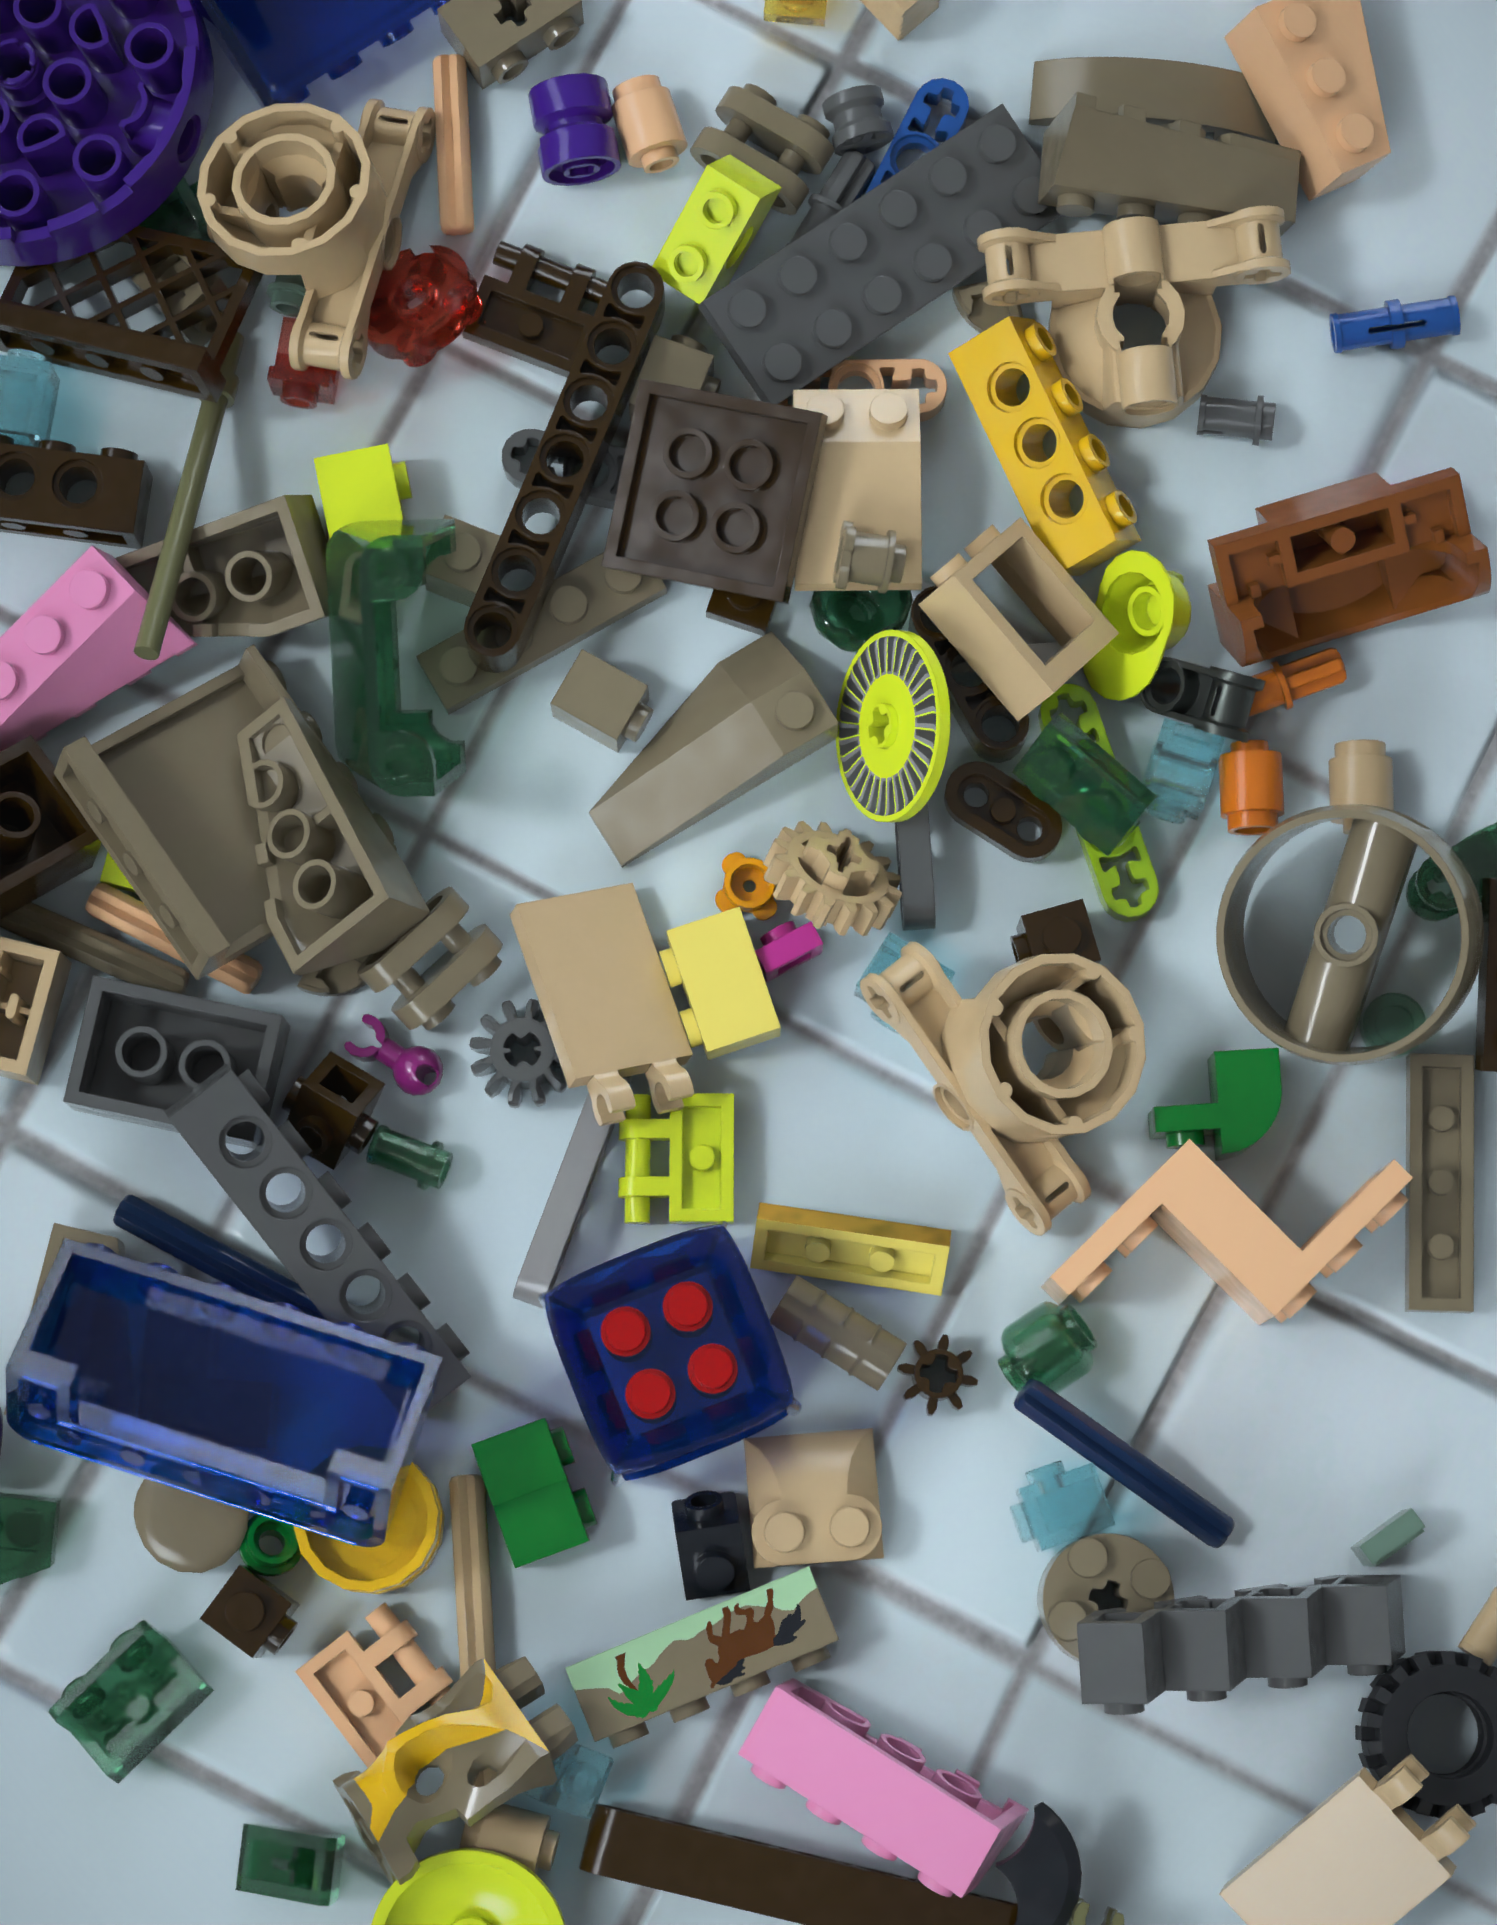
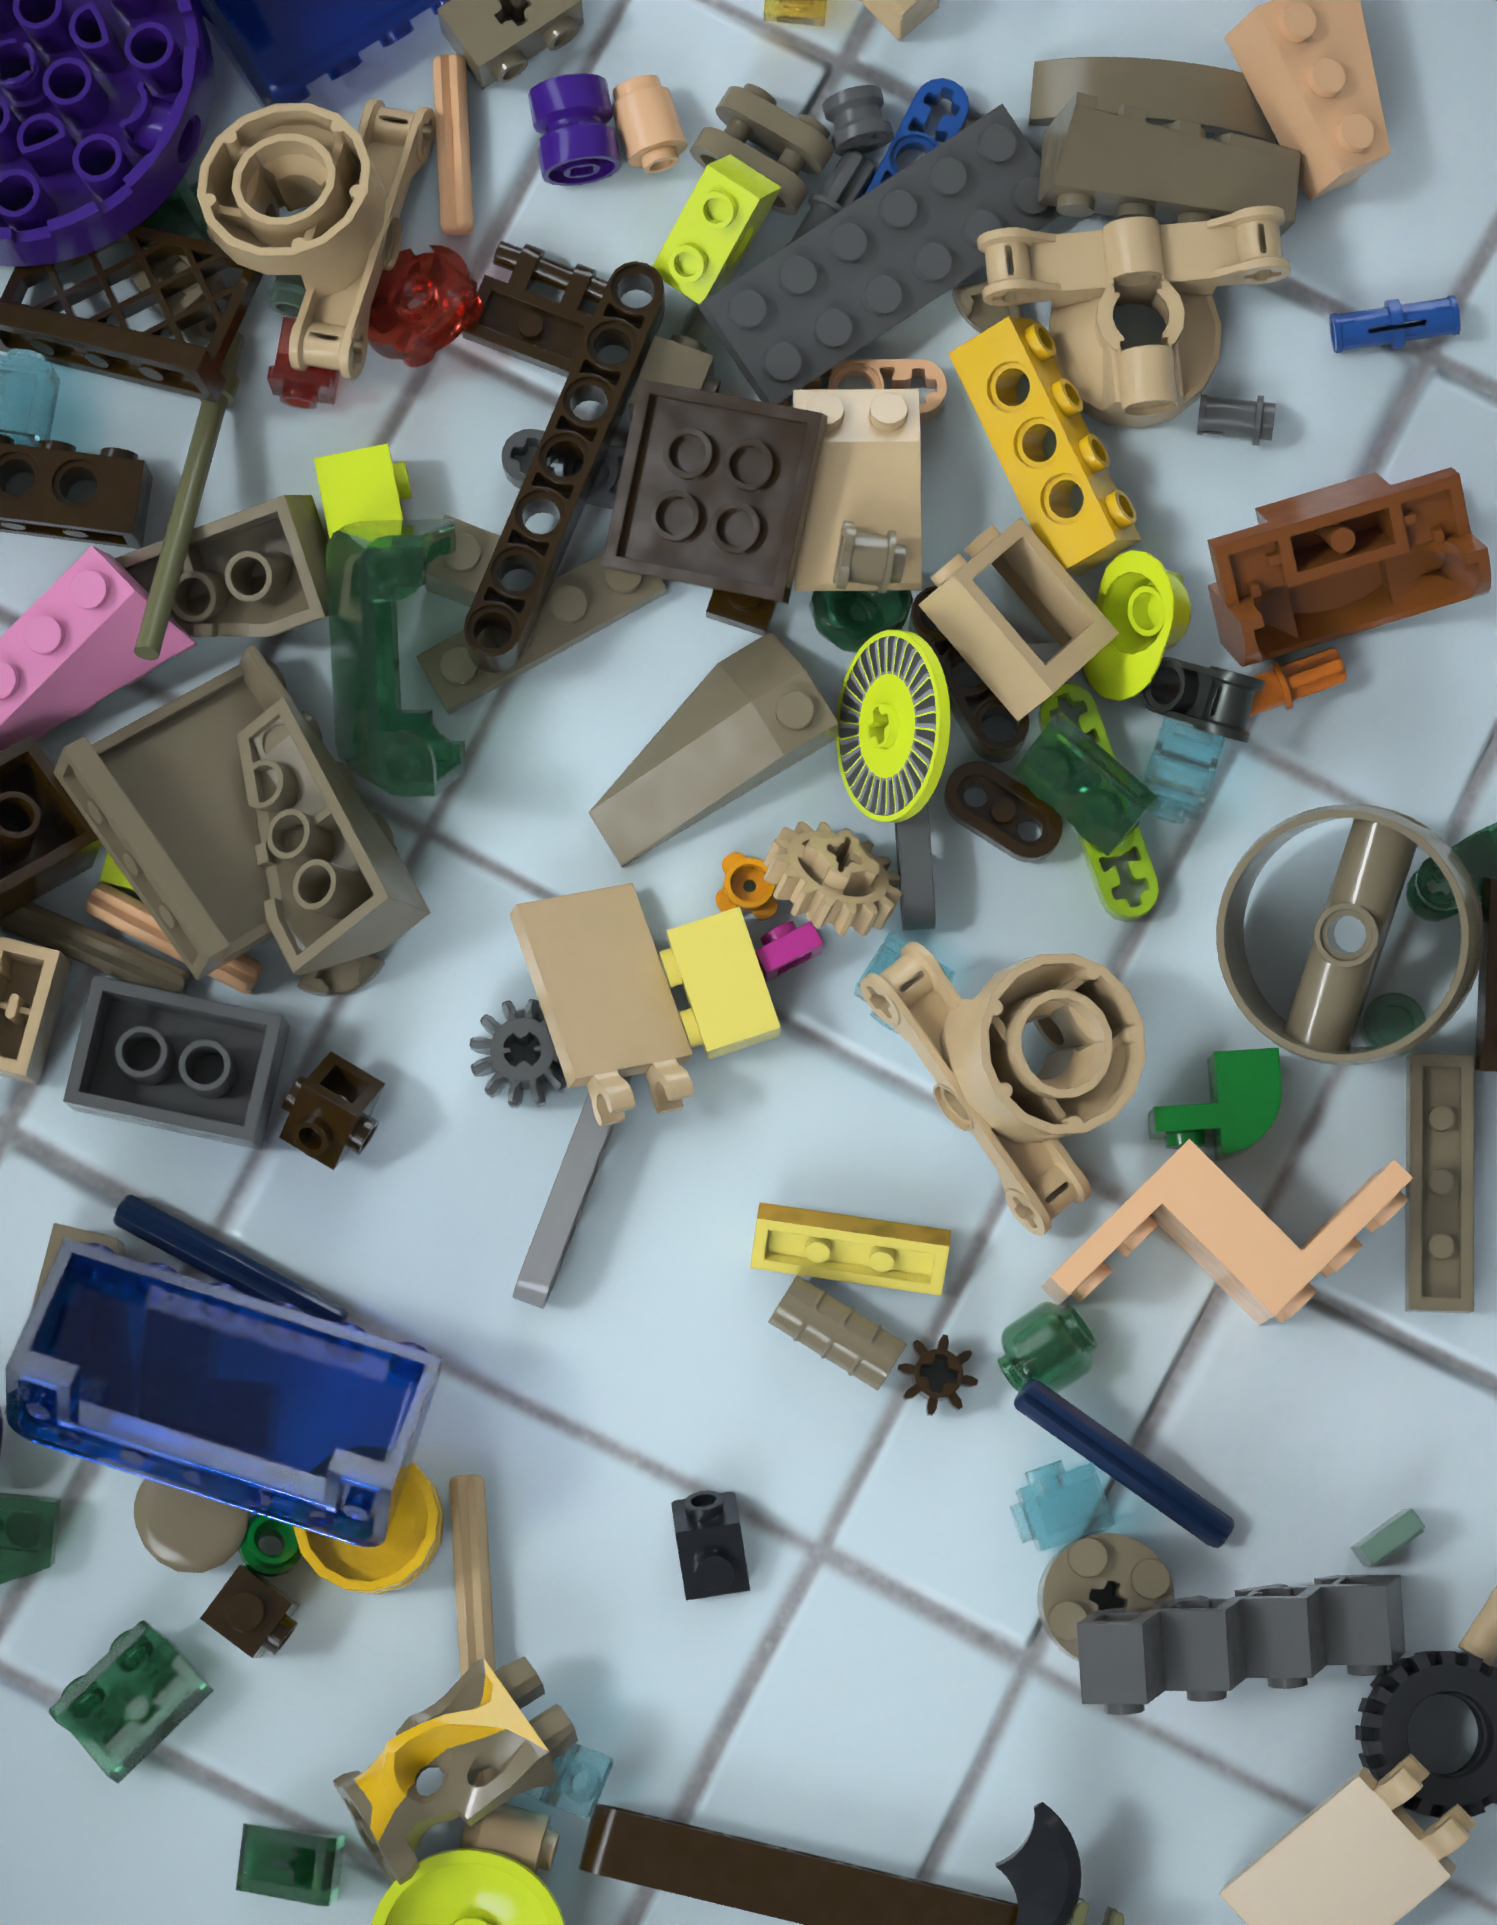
(204, 1121): dark grey brick -> none
(357, 1693): light nougat plate -> none
(408, 1064): magenta arm -> none
(410, 1157): clear green pin -> none
(428, 997): dark tan brick -> none
(532, 1491): green brick -> none
(602, 702): dark tan brick -> none
(670, 1352): clear blue piece -> none
(699, 1160): neon yellow plate -> none
(702, 1655): brick -> none
(813, 1498): tan slope -> none
(879, 1789): bright pink wedge -> none
(1056, 931): dark brown brick -> none
(1251, 787): orange brick -> none
(1360, 776): tan brick -> none

